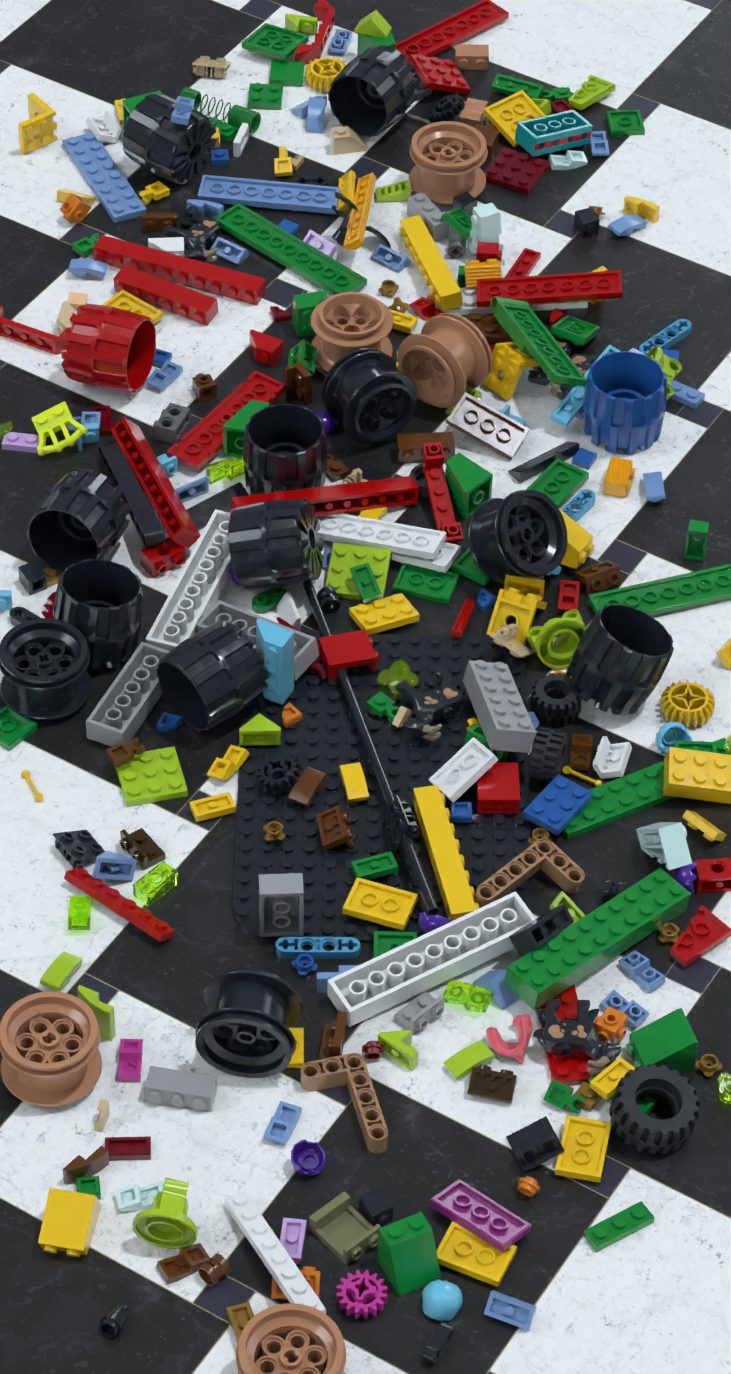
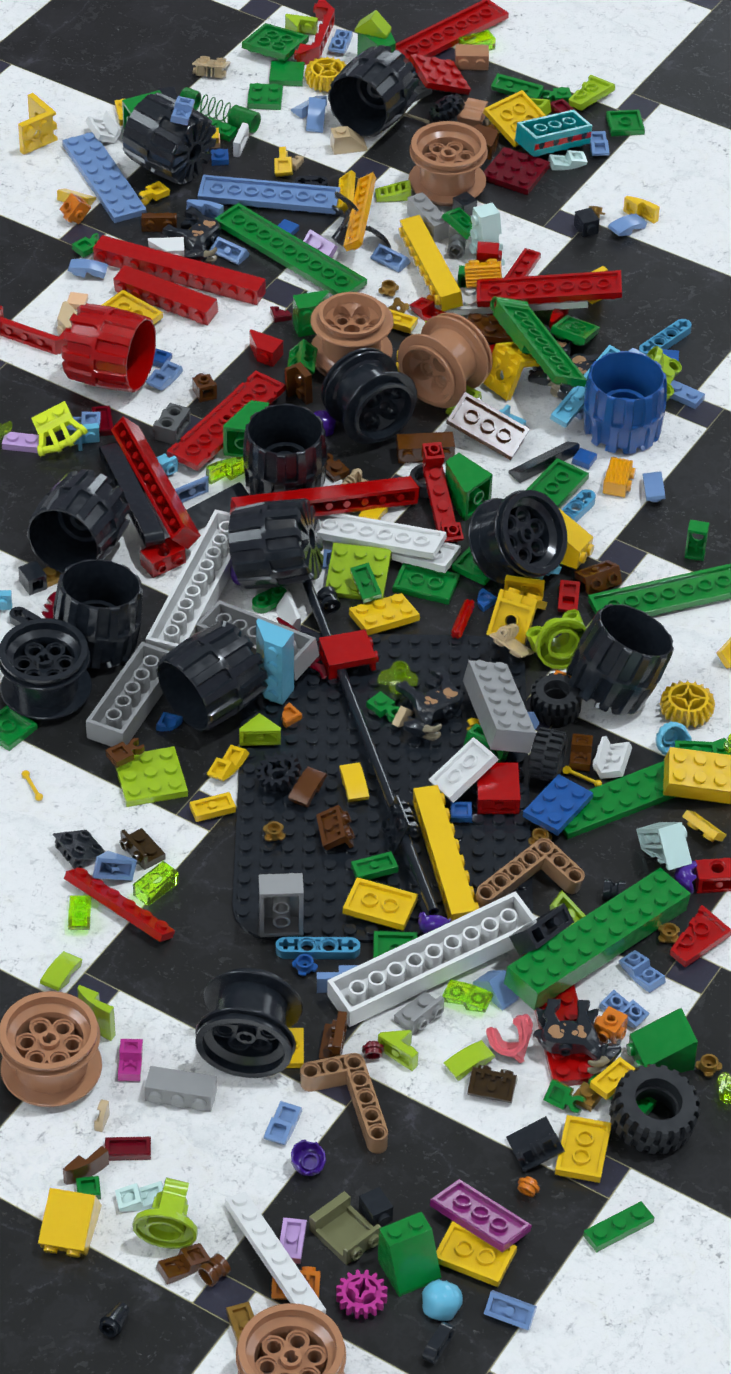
(482, 38): none -> clear neon green piece

